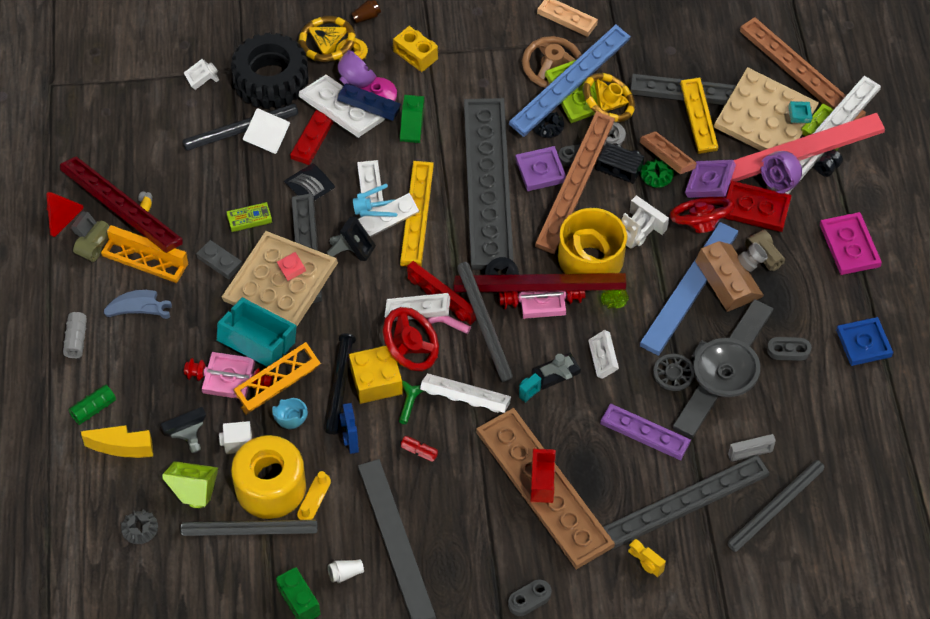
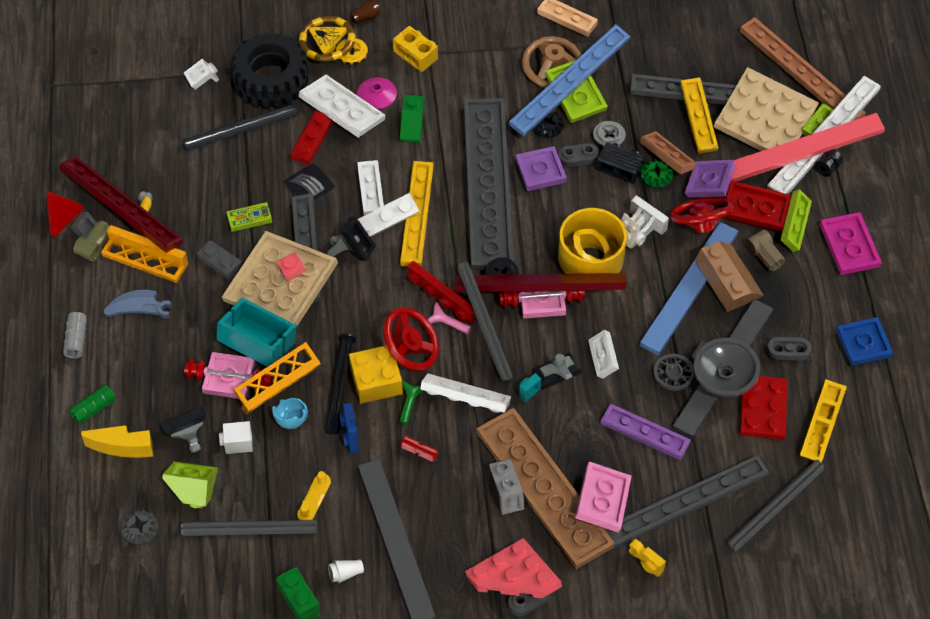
(266, 131): white sticker -> none
(273, 496): yellow piece -> none
(354, 71): medium lavender cylinder -> none
(363, 205): medium azure plant -> none
(369, 101): dark blue plate -> none
(427, 305): white plate -> none
(508, 486): none -> light grey bracket
(514, 572): none -> coral plate
(543, 475): red panel -> none
(575, 181): nougat plate -> none
(603, 497): none -> bright pink plate
(609, 96): yellow piece -> none
(614, 298): clear neon green plate -> none
(751, 447): light grey tile -> none
(752, 257): light grey wheel -> none
(765, 409): none -> red plate
(781, 171): medium lavender cylinder -> none
(796, 220): none -> lime plate
(800, 112): teal plate -> none
(823, 421): none -> yellow slope

